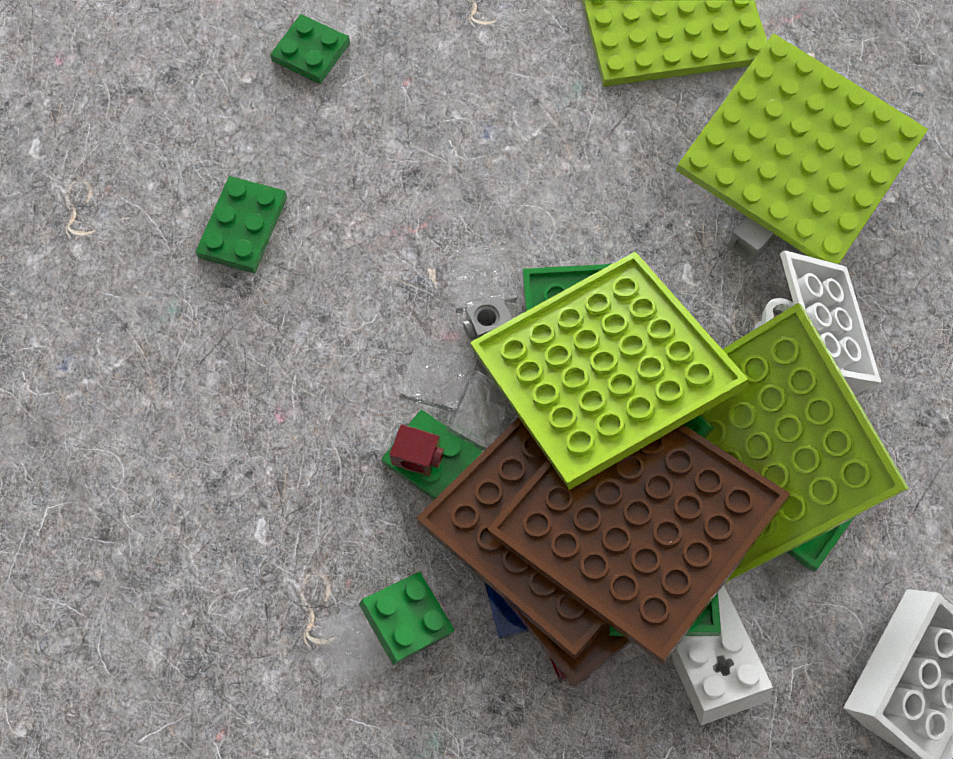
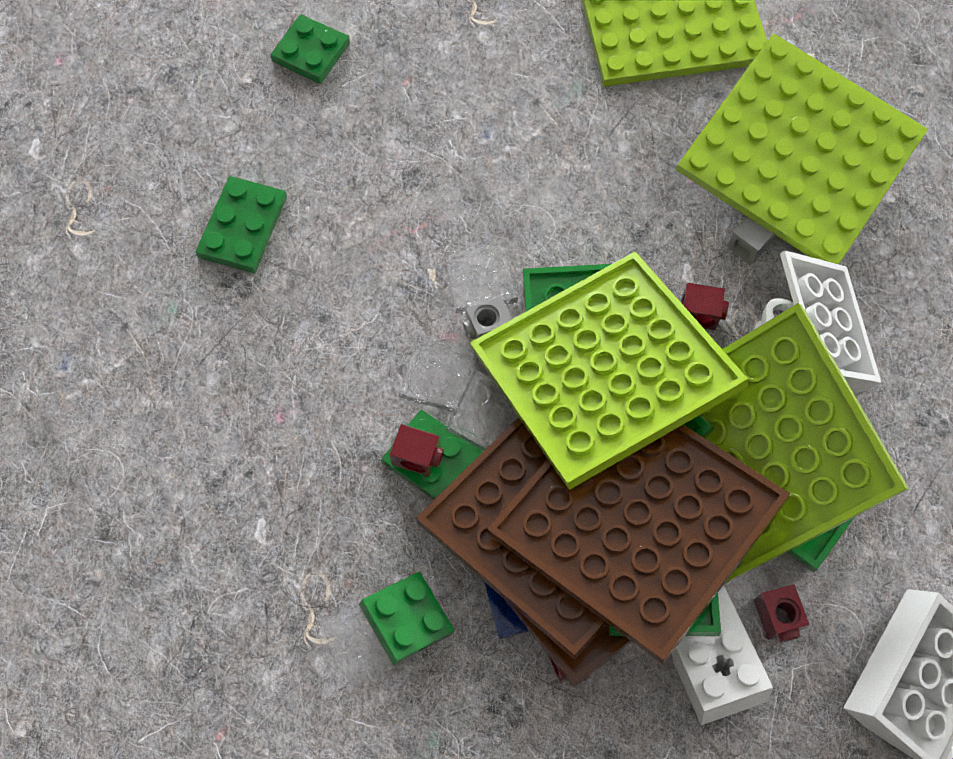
(705, 304): none -> dark red brick
(787, 599): none -> dark red brick

